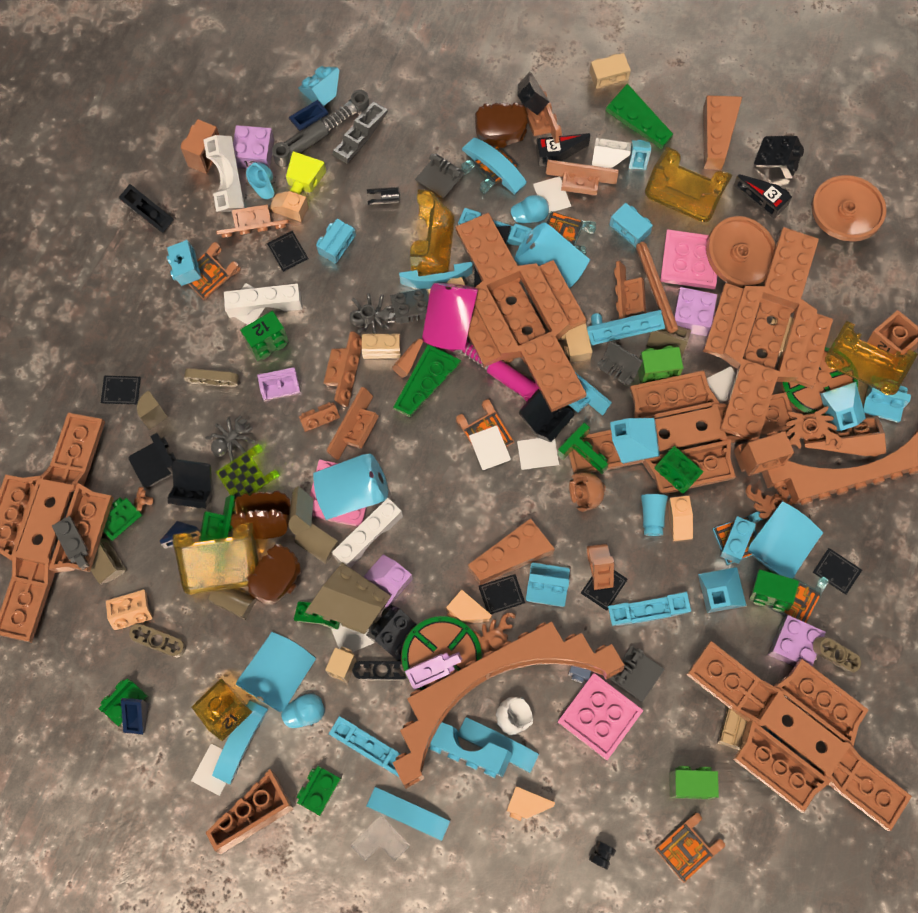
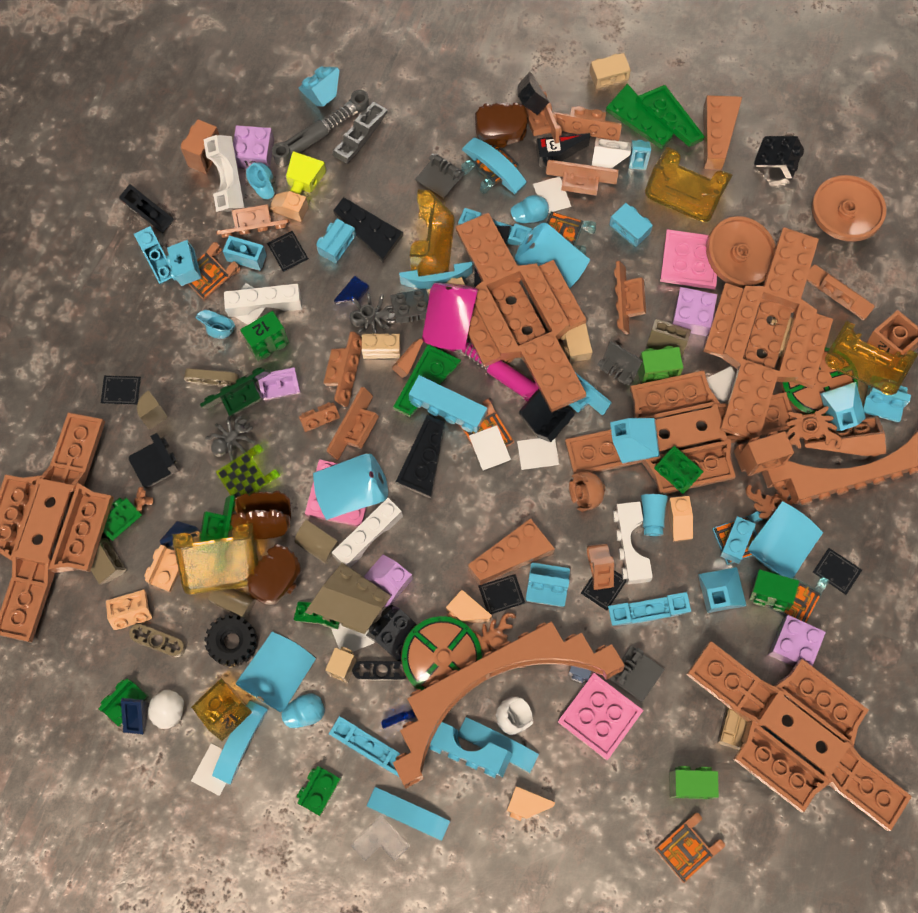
(72, 542): dark grey hinge -> none
(154, 254): none -> medium azure slope
(163, 570): none -> light nougat bracket
(166, 709): none -> white hair
(191, 484): black bracket -> none
(216, 324): none -> medium azure piece
(224, 627): none -> black tyre
(240, 395): none -> dark green bracket
(244, 253): none -> medium azure brick
(250, 814): nougat wedge -> none
(300, 511): dark tan brick -> none
(308, 115): dark blue slope -> none
(354, 289): none -> clear blue tile
(373, 231): none -> black wing
(388, 195): black hinge -> none
(397, 719): none -> clear blue tile
(421, 463): none -> black wing
(432, 669): lavender hinge -> none
(447, 404): none -> medium azure brick
(584, 449): green bracket -> none
(588, 121): none -> nougat bracket
(602, 855): black wheel -> none
(625, 327): medium azure piece -> none
(636, 567): none -> white arch
(657, 287): nougat axle -> none
(671, 114): none -> green wing
(766, 195): black slope -> none
(829, 654): dark tan beam -> none
(839, 292): none -> nougat bracket

